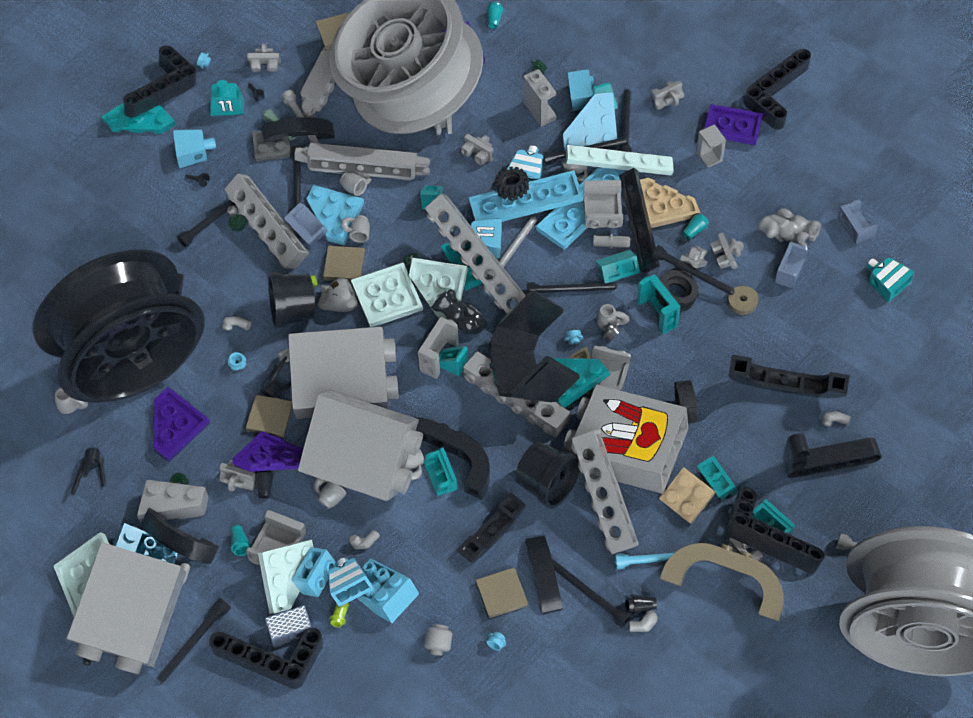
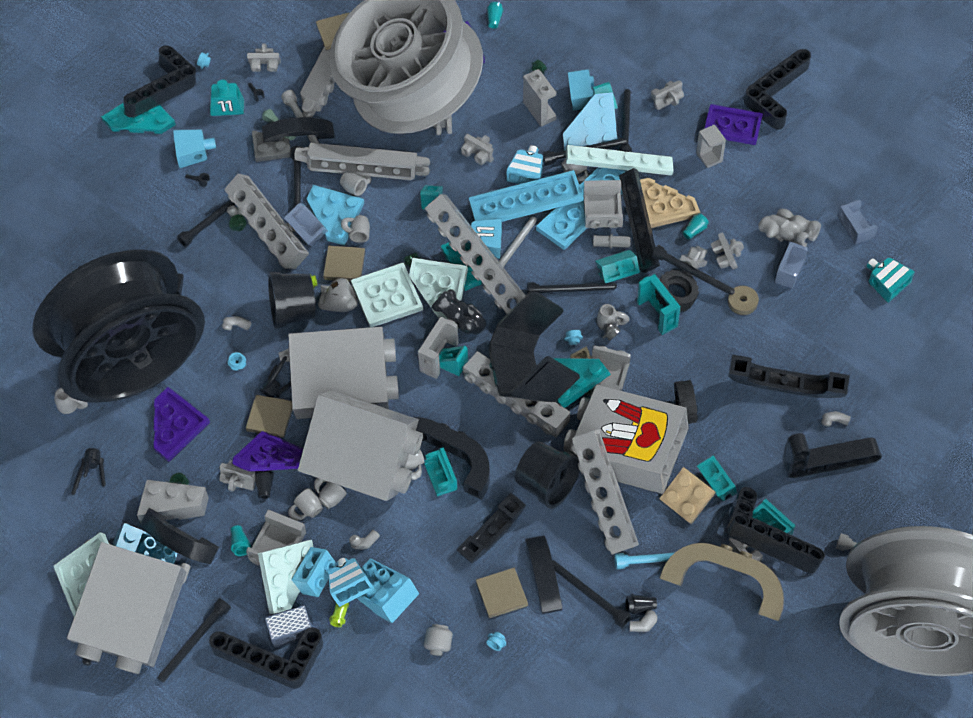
(307, 503): none -> light grey piece
(508, 176): black tyre -> none

